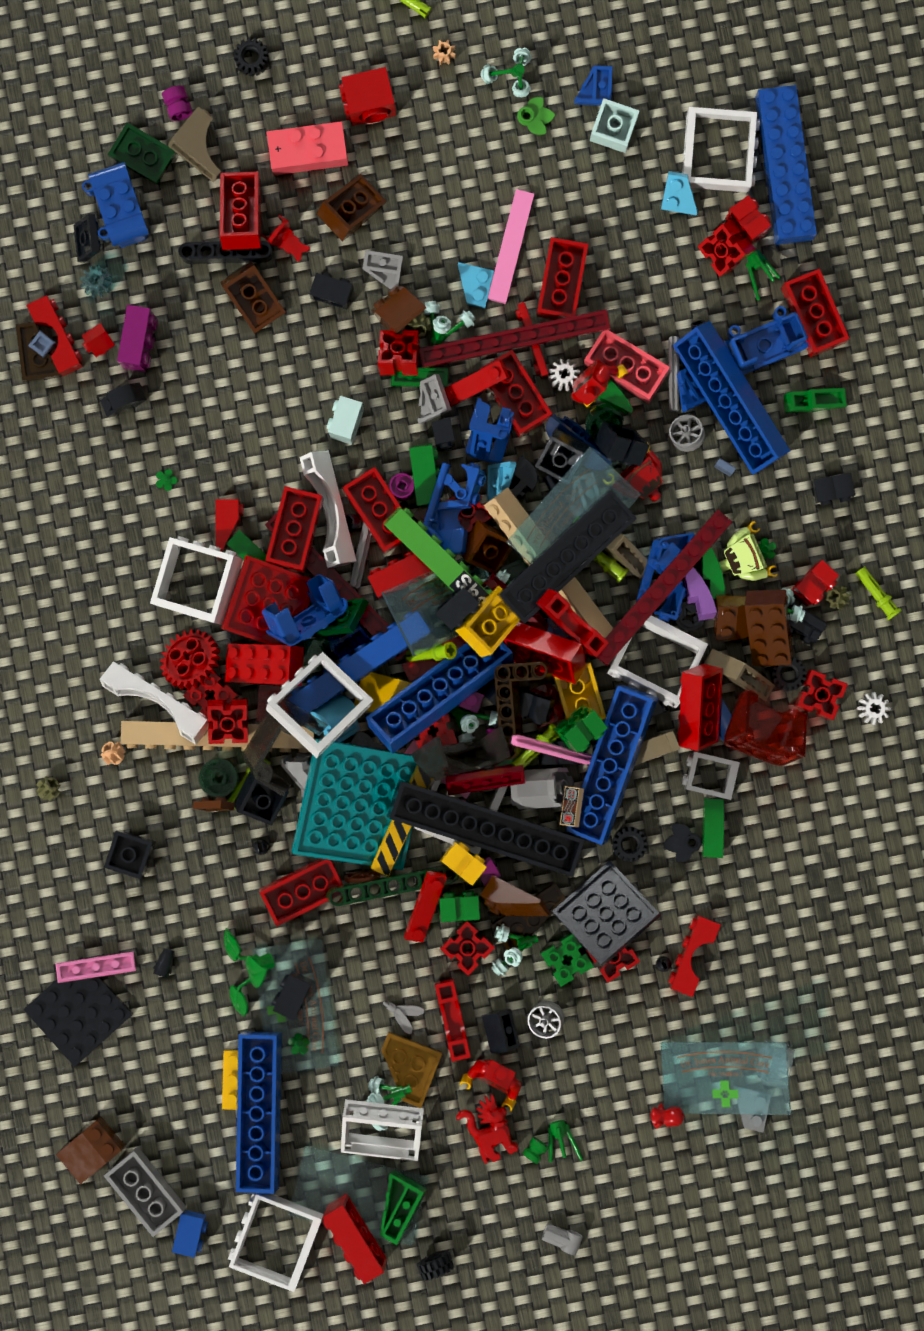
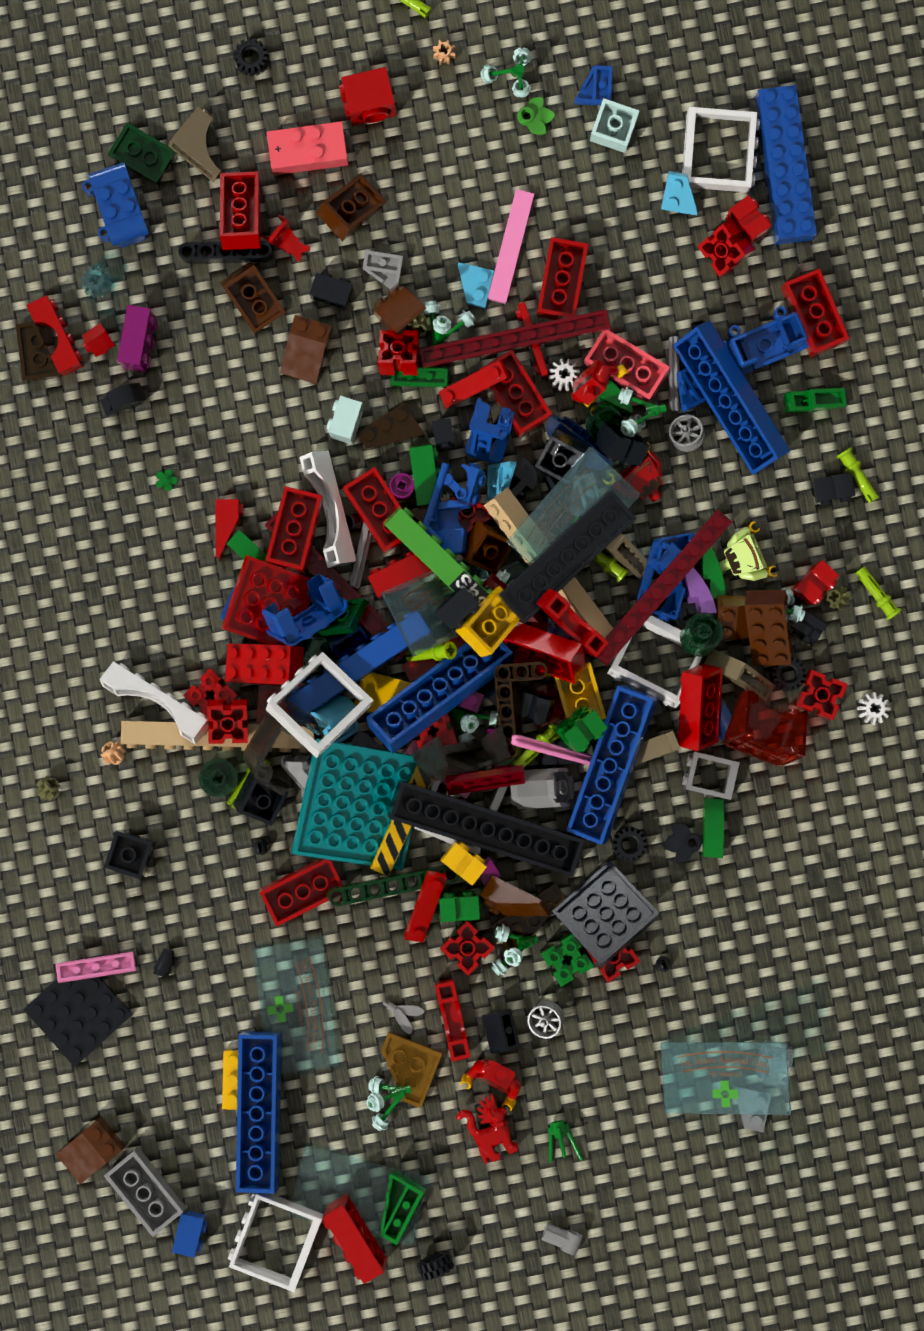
(42, 344): sand blue tile -> none
(86, 238): black plate -> none
(177, 103): magenta wheel -> none
(190, 659): red gear -> none
(208, 804): reddish brown plate -> none
(225, 589): white window -> none
(256, 966): green plant -> none
(292, 996): black brick -> none
(298, 1044): green plant -> none
(306, 349): none -> reddish brown slope
(362, 876): copper wheel -> none
(386, 1116): white window -> none
(390, 428): none -> dark brown wing
(432, 399): light grey wing -> none
(536, 1149): green wheel -> none
(572, 806): tile -> none
(637, 422): none -> plant
(670, 1117): red animal -> none
(701, 634): none -> clear green brick
(701, 932): red arch -> none
(724, 467): sand blue tile -> none
(757, 261): green plant -> none
(767, 548): green plant -> none
(853, 466): none -> lime pin

